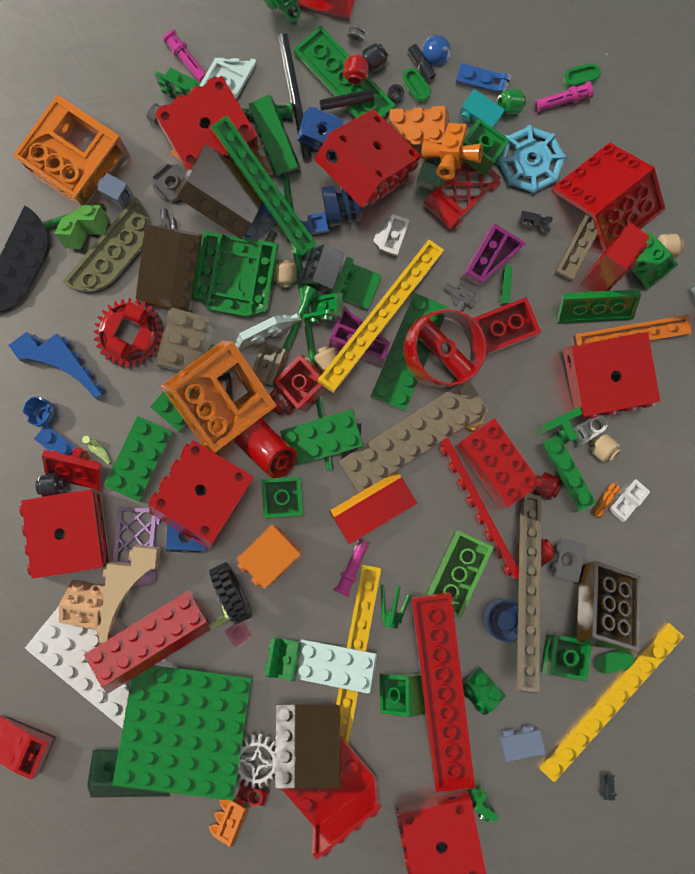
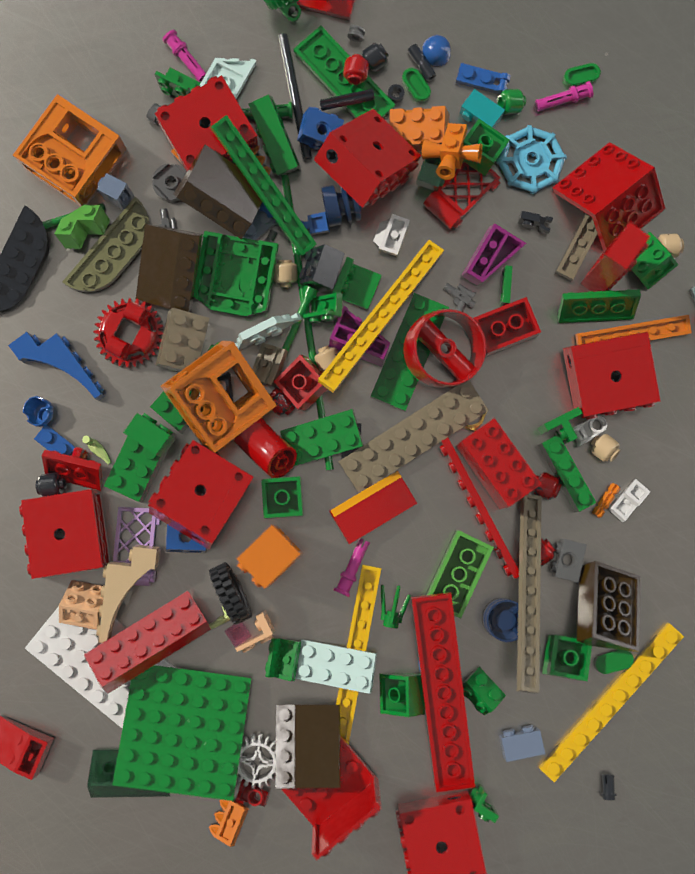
(148, 434): none -> green brick
(262, 623): none -> light nougat bracket

